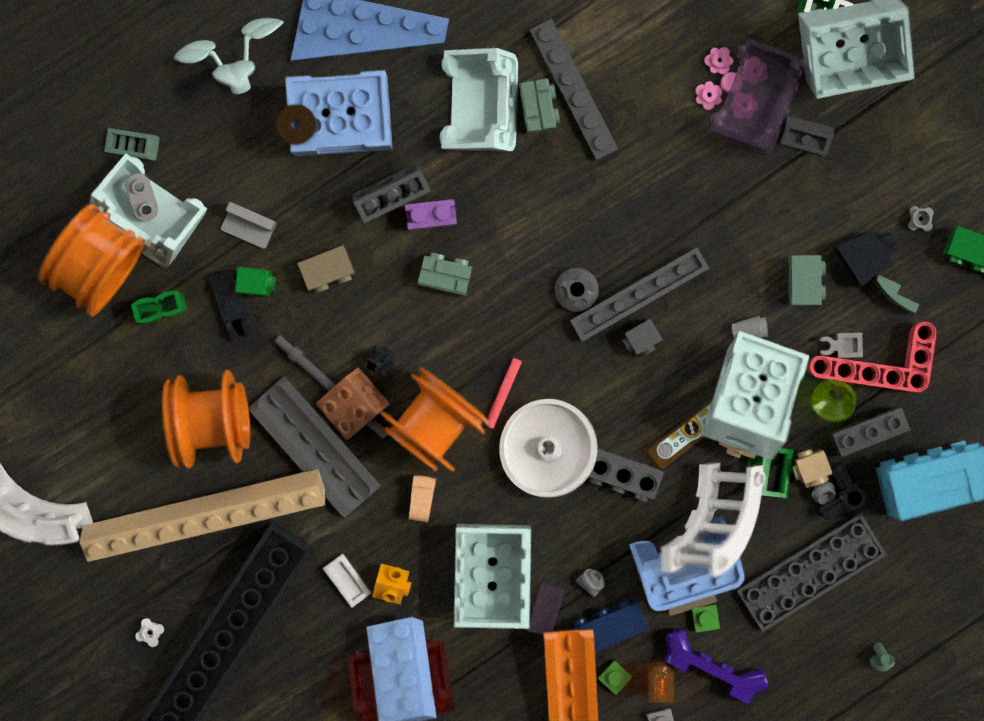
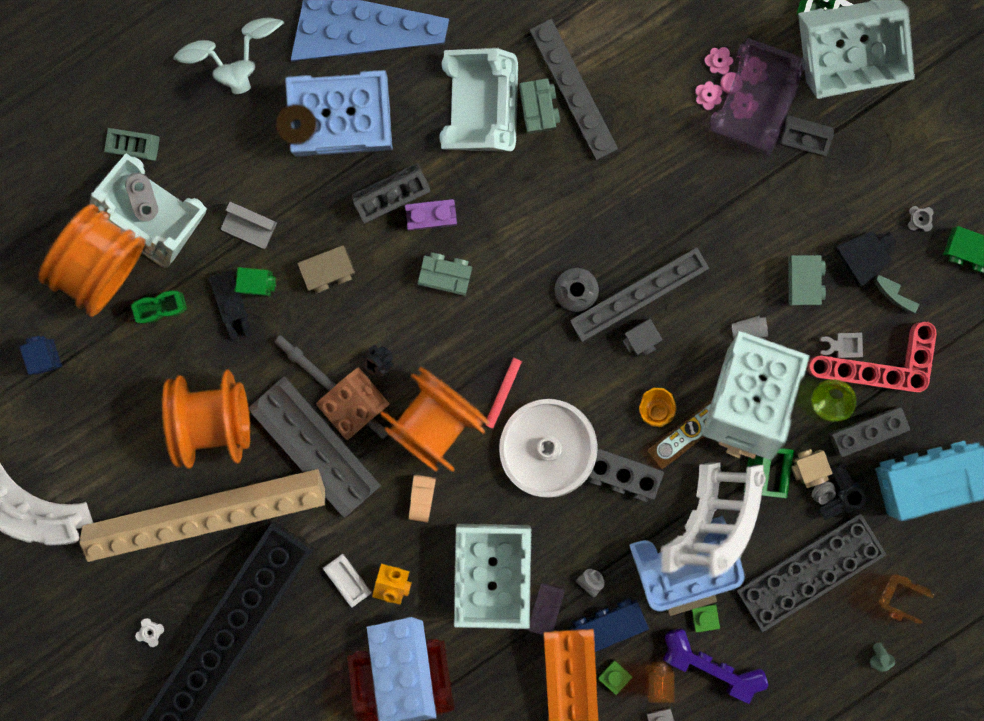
(40, 355): none -> dark blue brick
(657, 407): none -> light orange hair
(888, 593): none -> clear orange piece

